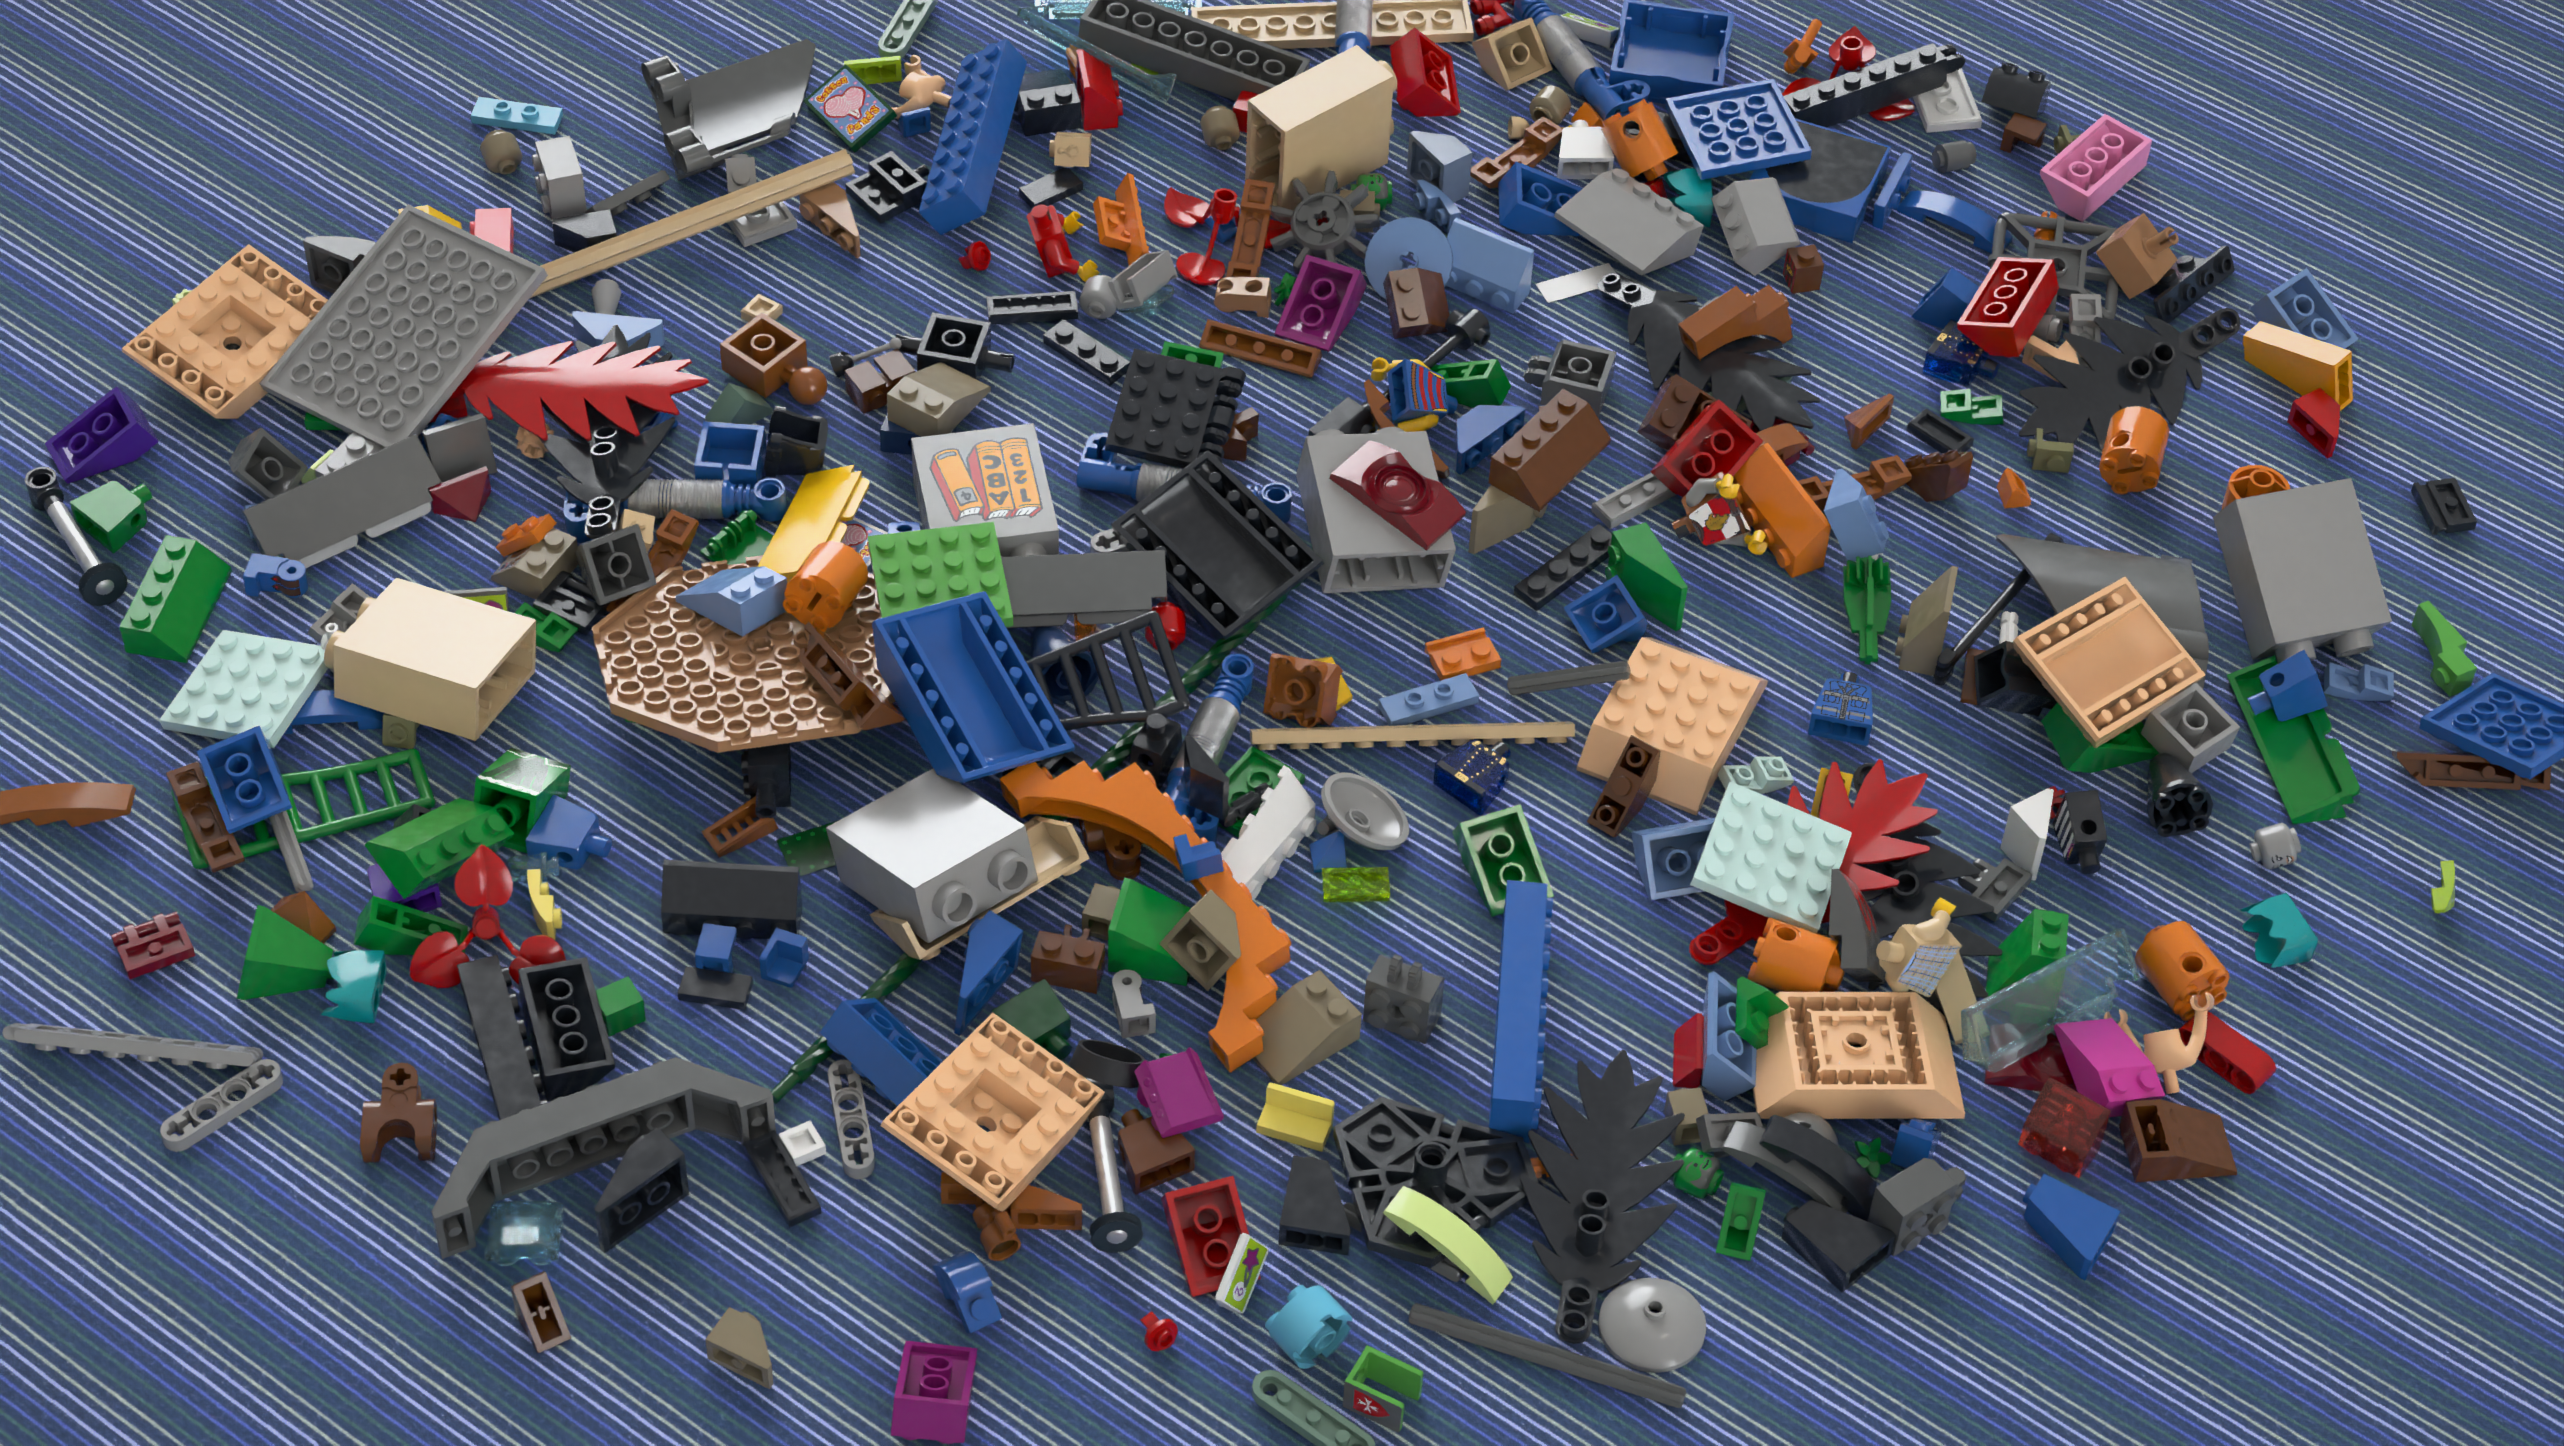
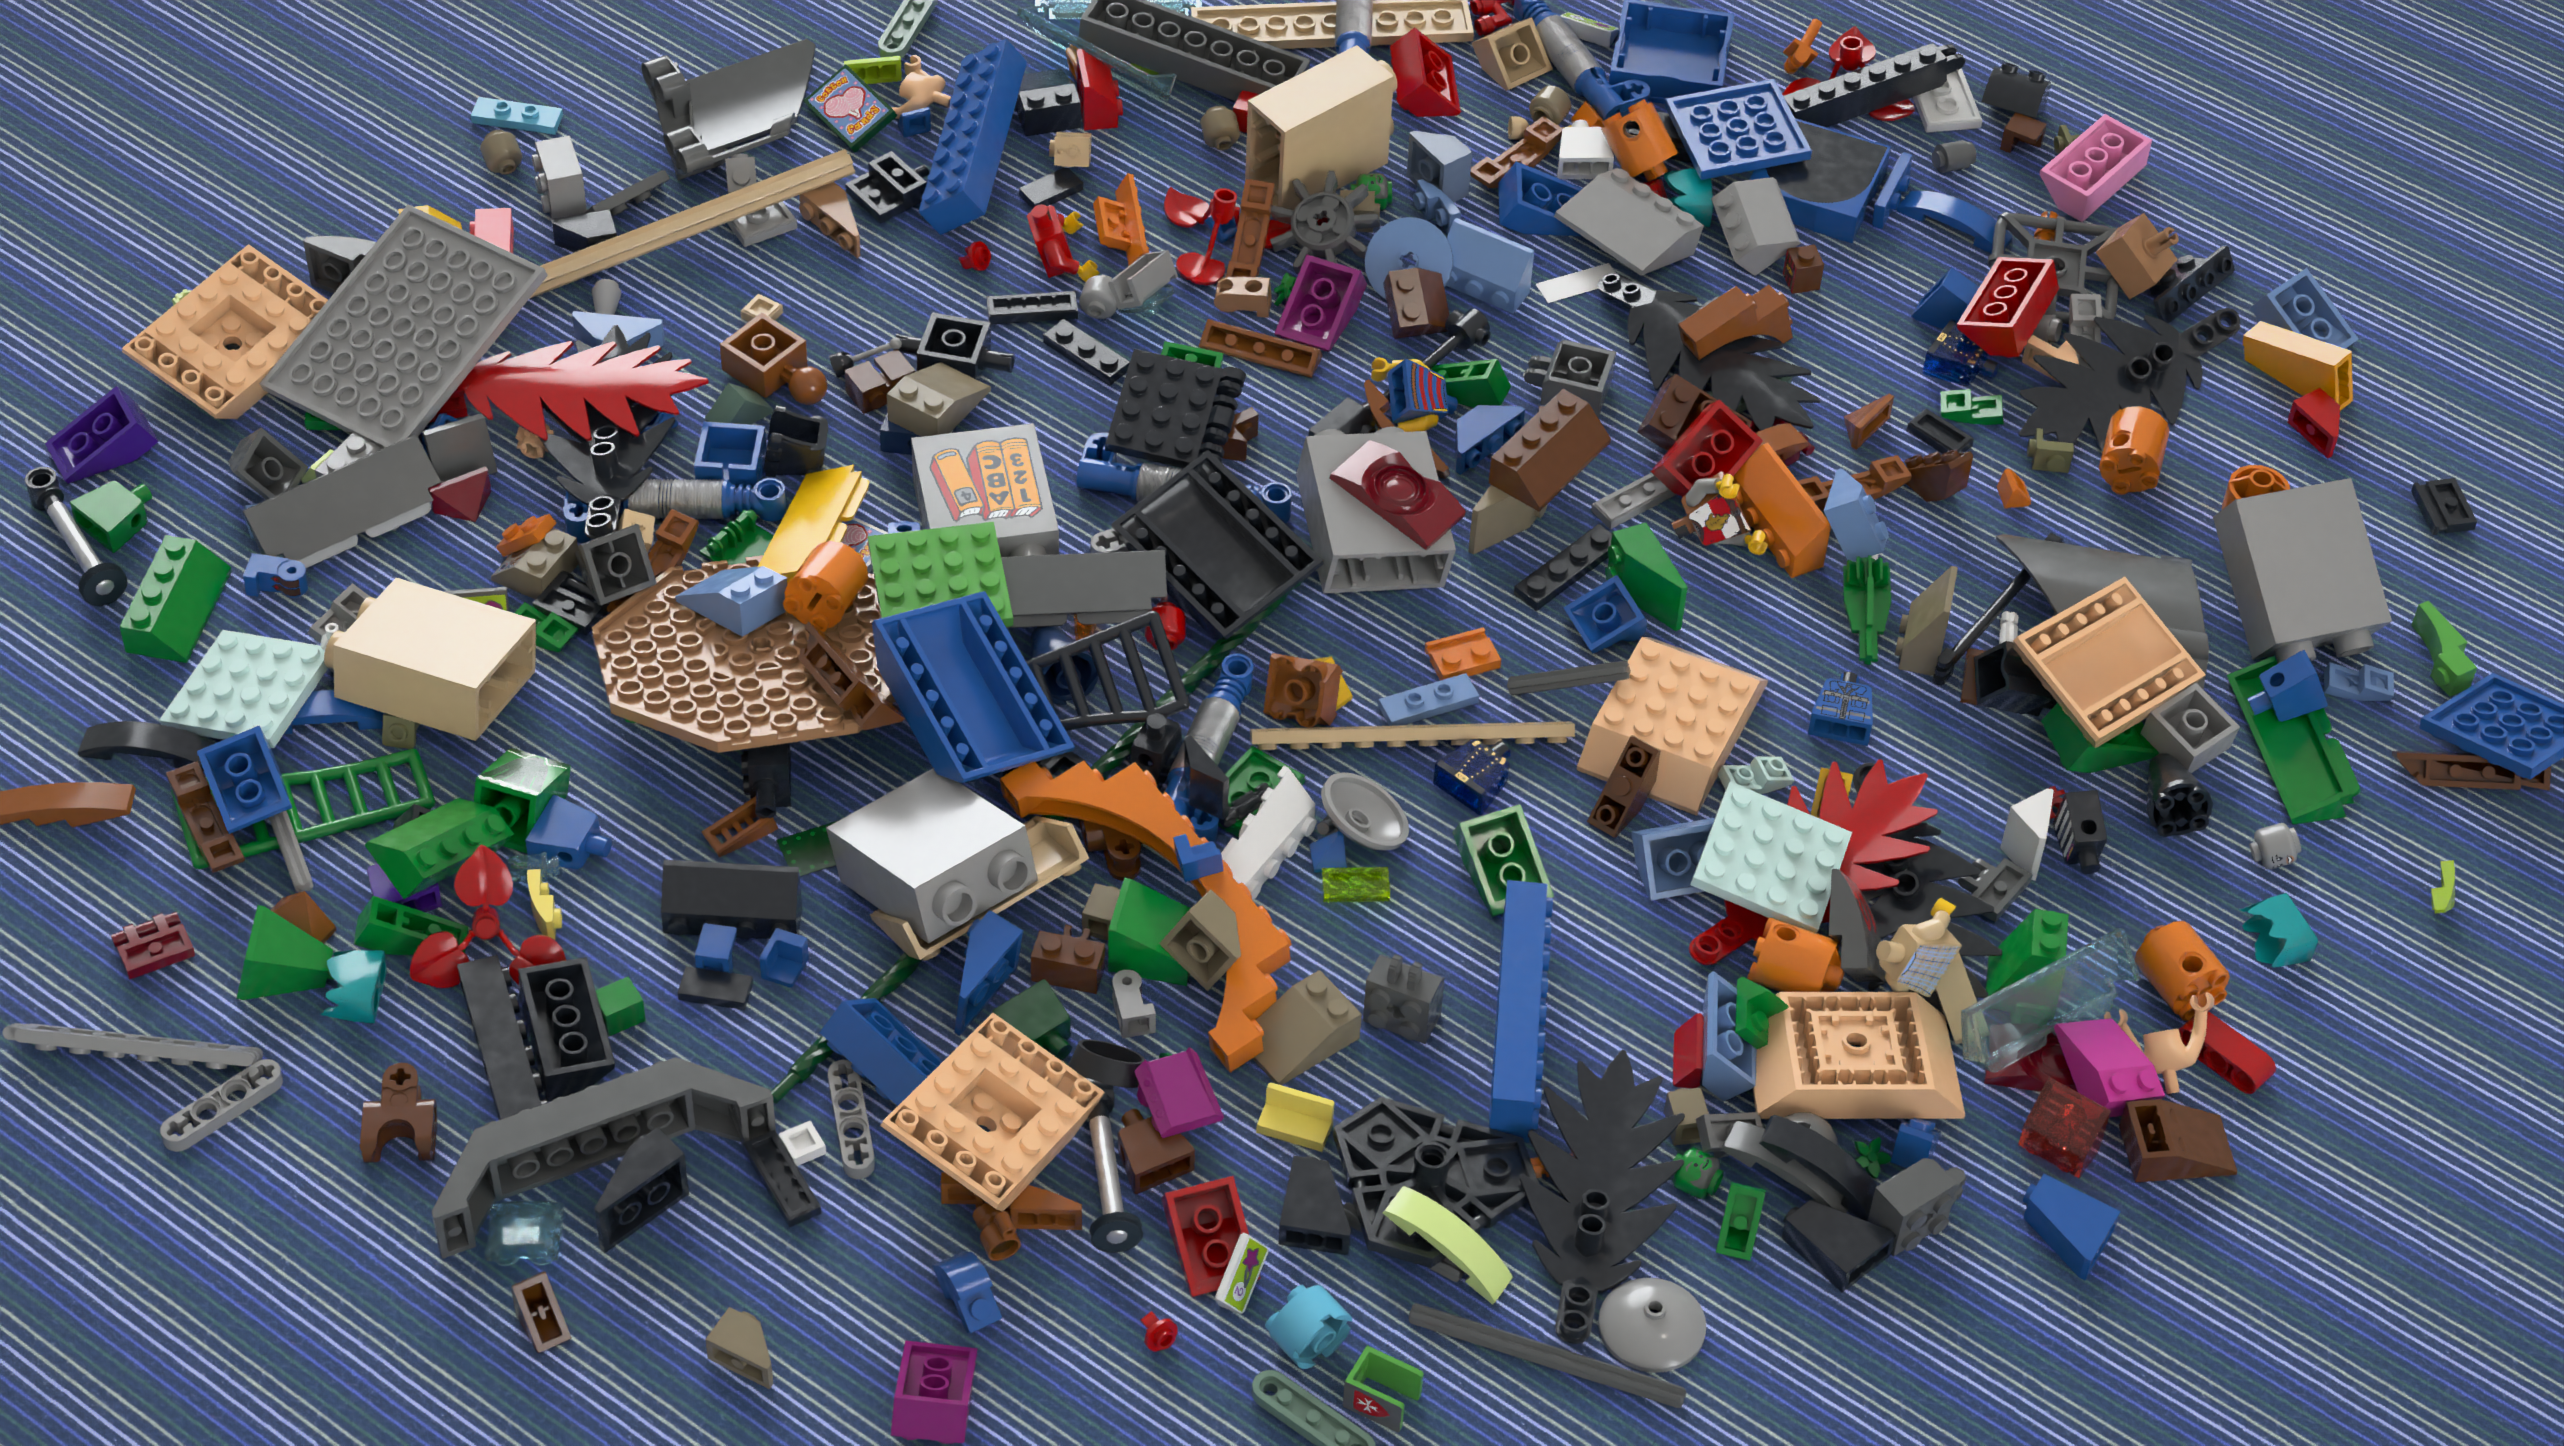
(143, 740): none -> black slope

